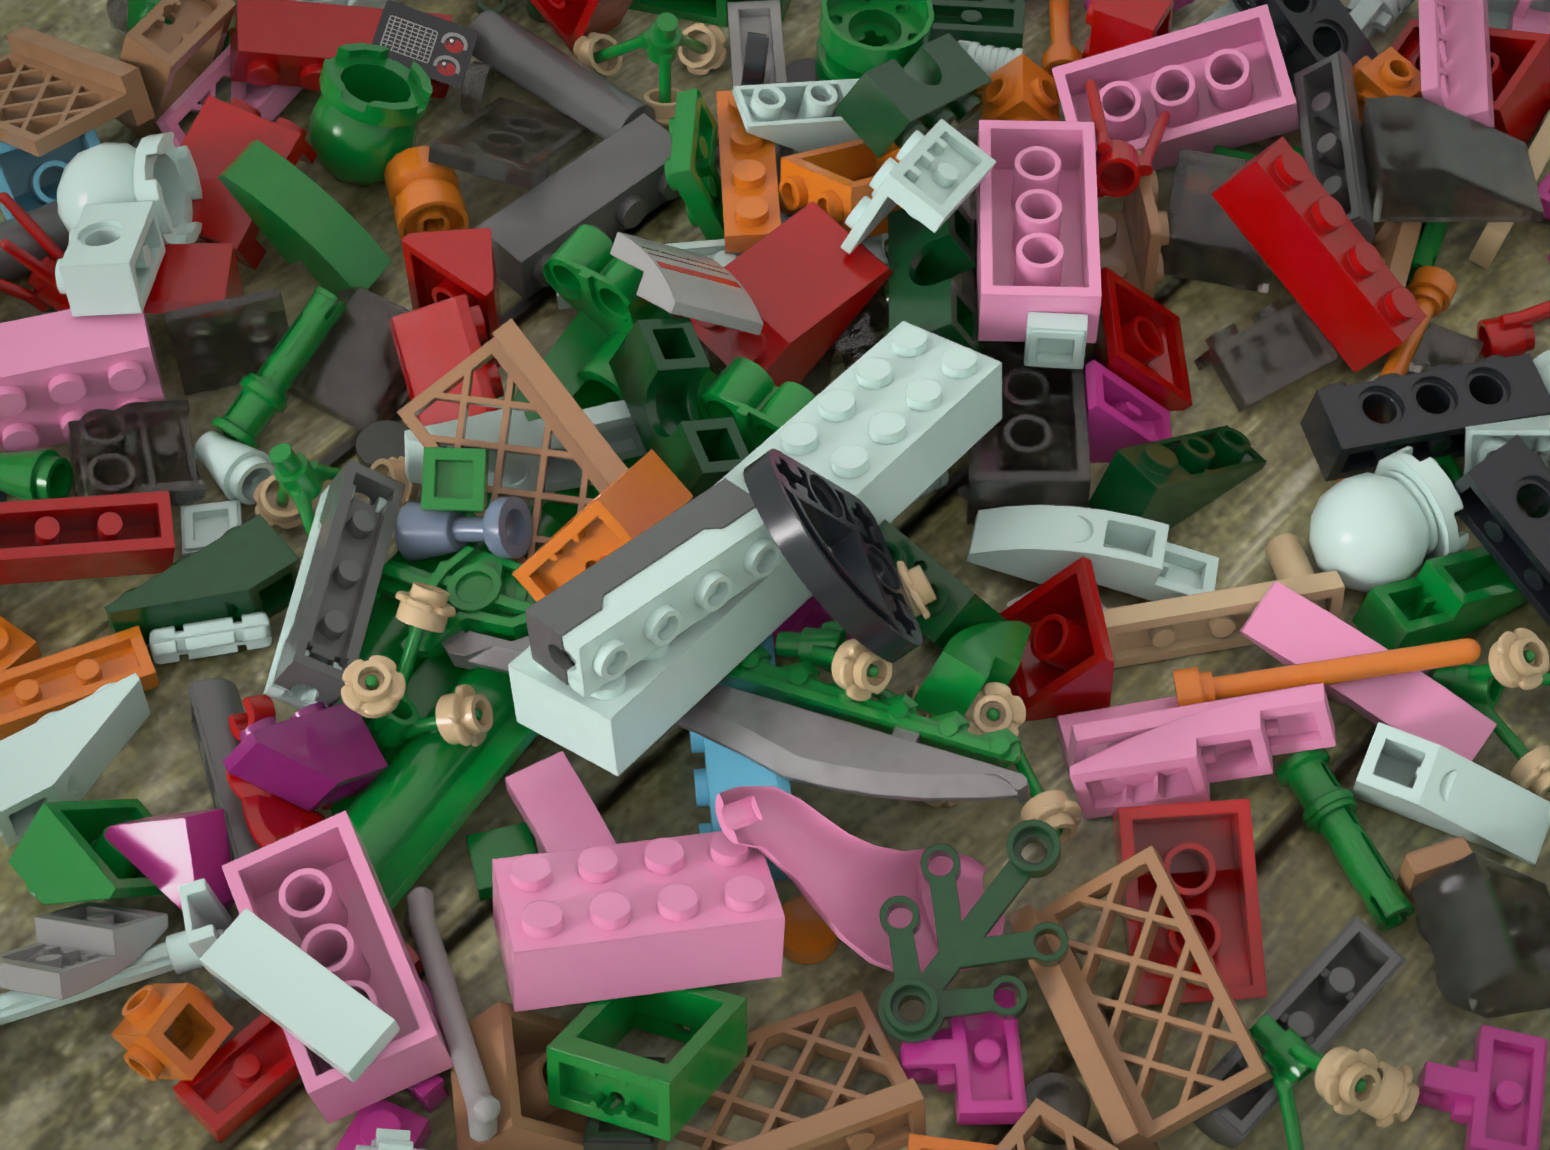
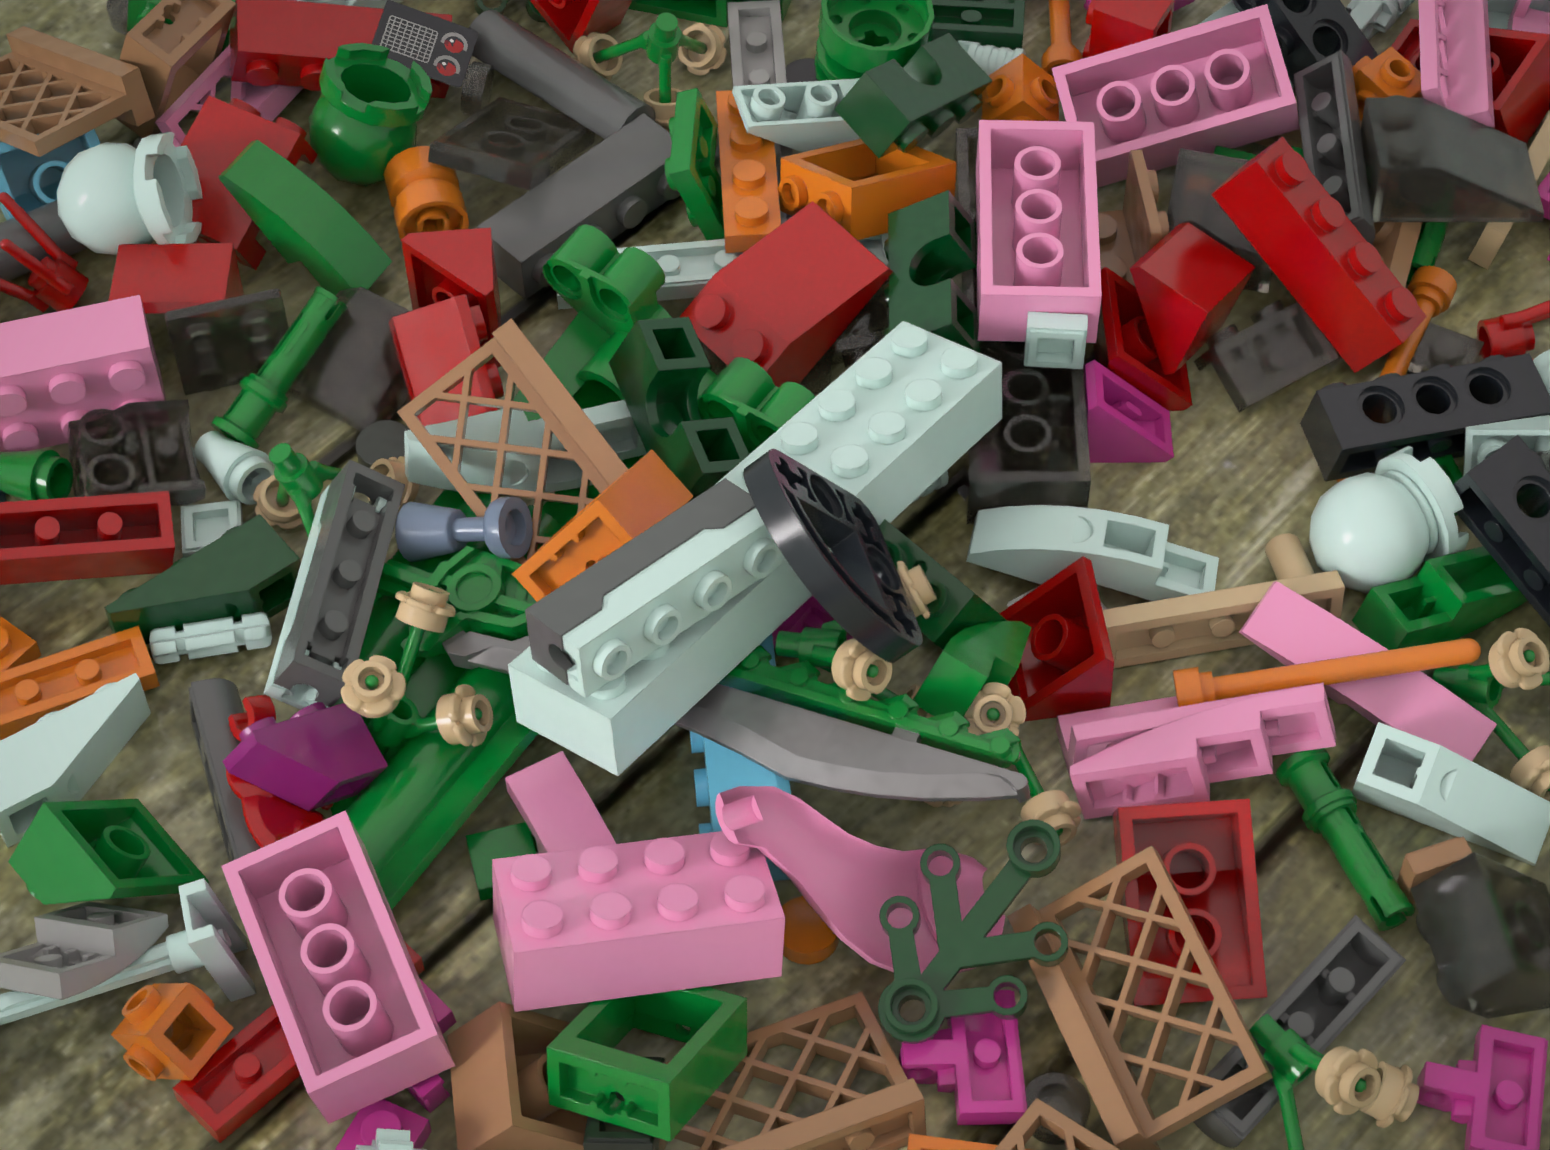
(111, 259): light aqua brick -> none
(178, 850): dark pink slope -> none
(300, 995): light aqua tile -> none
(455, 480): green plate -> none
(479, 1101): light grey piece -> none
(688, 284): light grey slope -> none
(755, 59): black tile -> none
(928, 182): light aqua bracket -> none
(1117, 160): red plant -> none
(1176, 474): dark green slope -> none
(1187, 291): none -> red slope

